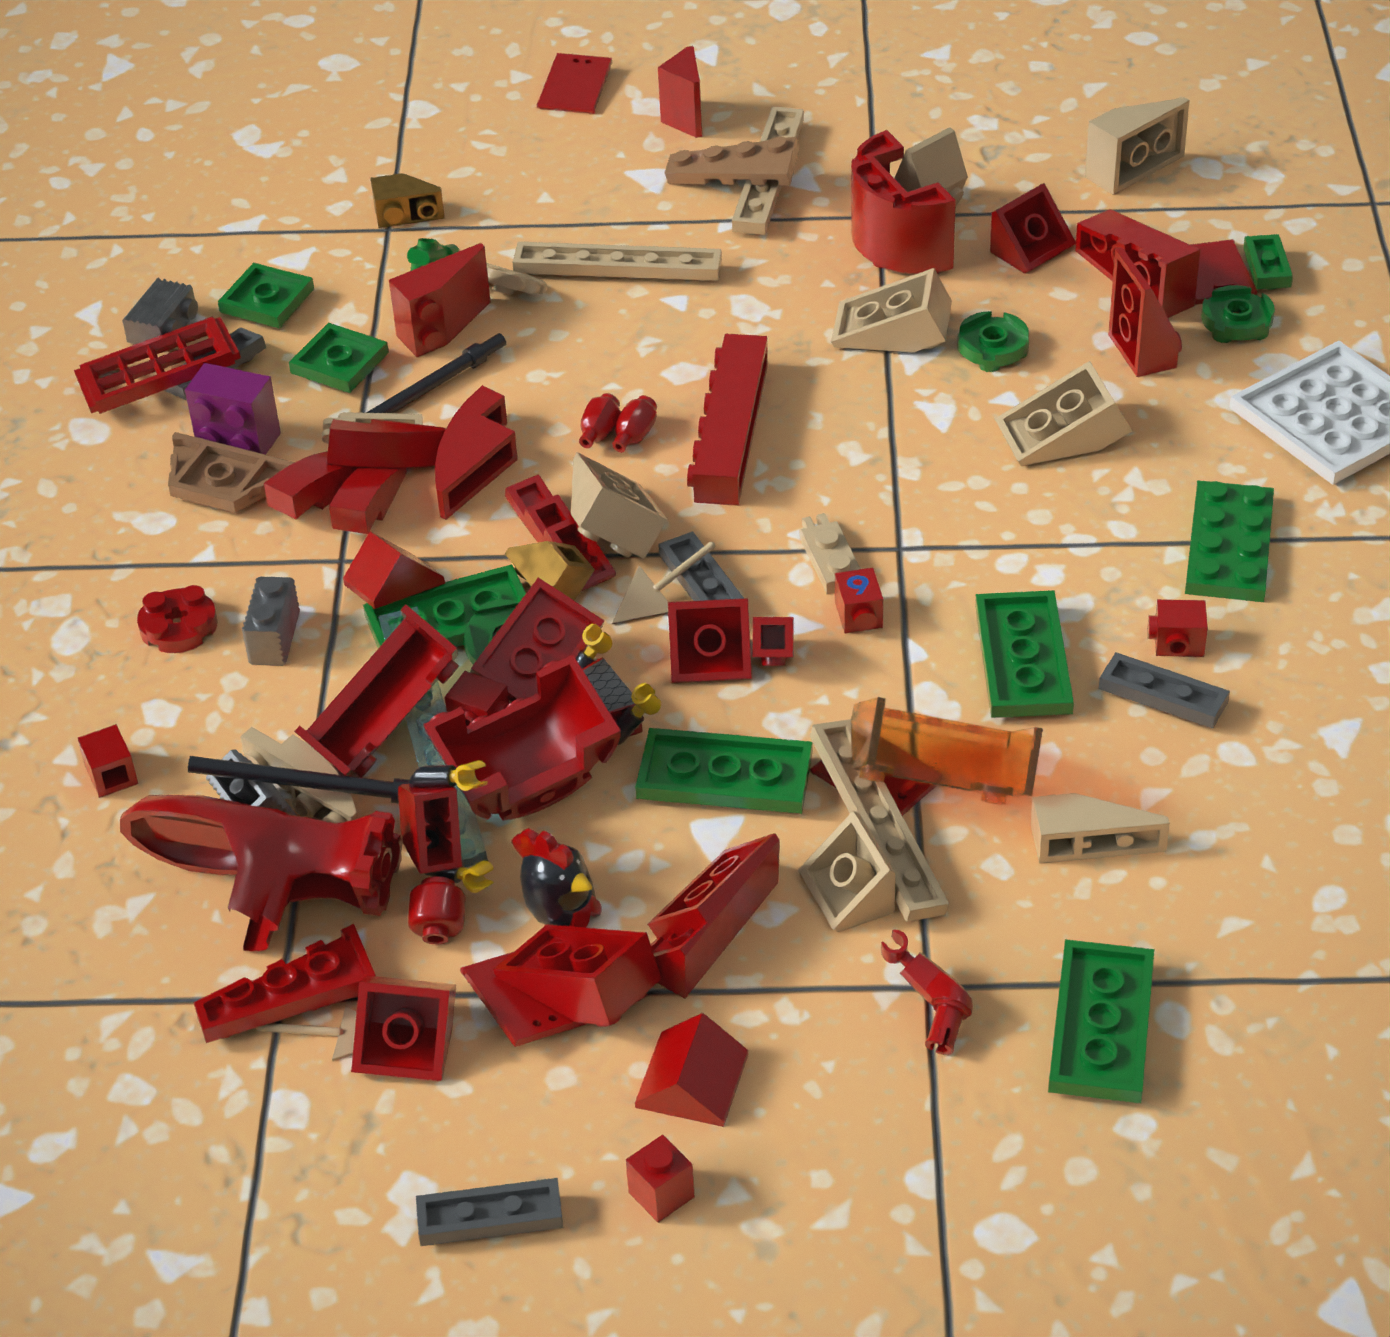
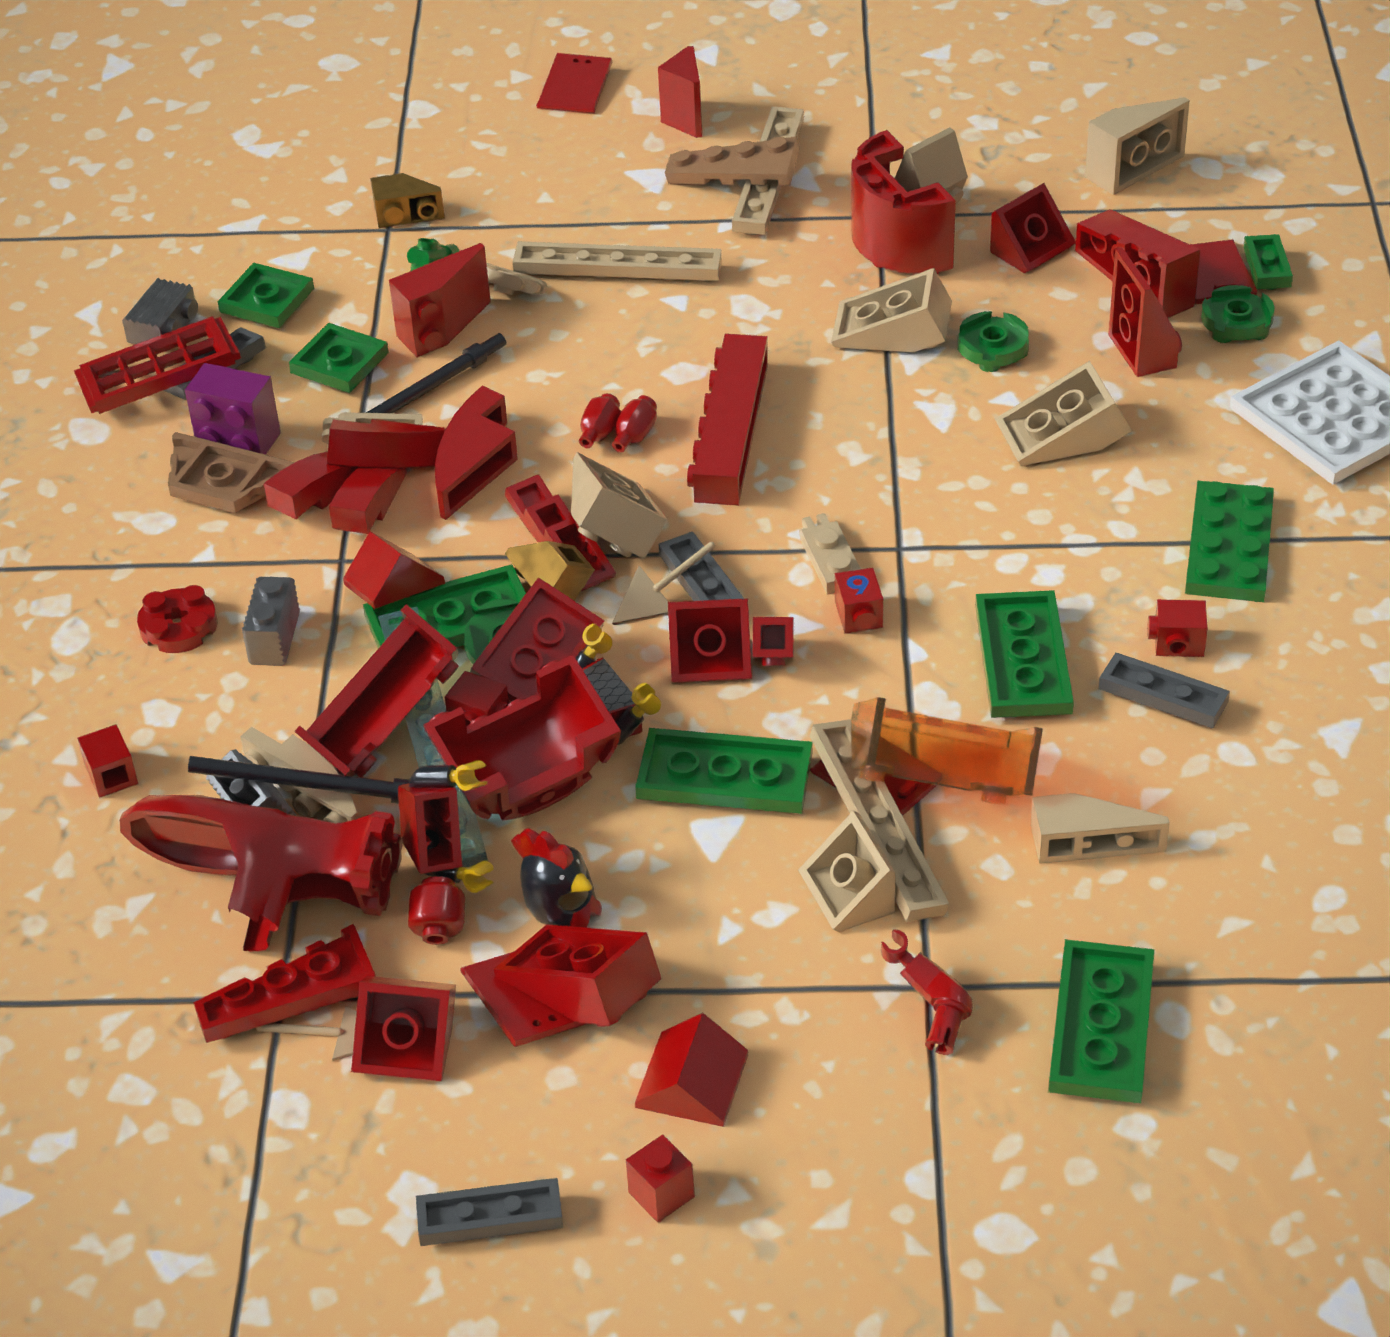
(712, 912): red slope -> none

